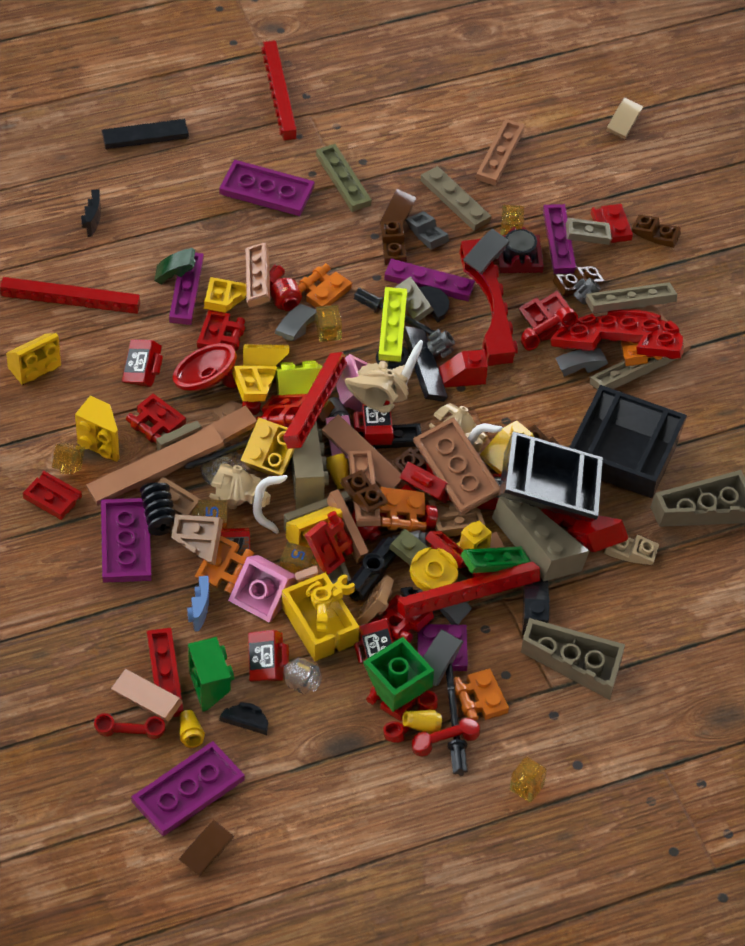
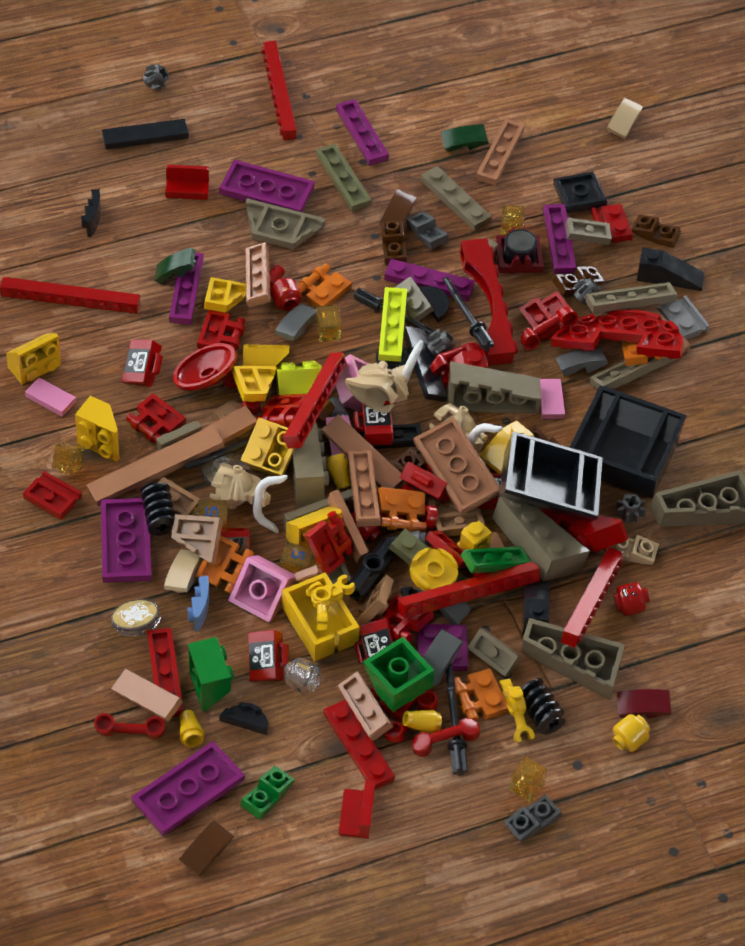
(50, 397): none -> bright pink tile
(135, 617): none -> tile
(156, 76): none -> dark grey gear
(182, 571): none -> tan slope
(187, 182): none -> red panel
(267, 794): none -> green slope
(281, 225): none -> dark tan wing
(357, 811): none -> red panel
(358, 744): none -> red plate
(362, 132): none -> magenta plate
(362, 492): reddish brown slope -> none
(365, 706): none -> nougat tile
(440, 362): none -> red bar
(469, 135): none -> dark green slope
(477, 329): none -> black piece
(486, 250): dark grey slope -> none
(492, 390): none -> dark tan wedge
(494, 652): none -> dark tan plate
(517, 708): none -> yellow piece
(533, 819): none -> dark grey slope
(542, 707): none -> black piece
(552, 399): none -> bright pink tile
(580, 192): none -> black plate
(592, 597): none -> piece
(630, 508): none -> dark grey gear
(631, 599): none -> red head
(631, 733): none -> yellow head
(644, 702): none -> dark red slope
(662, 267): none -> black slope
(685, 317): none -> light grey plate

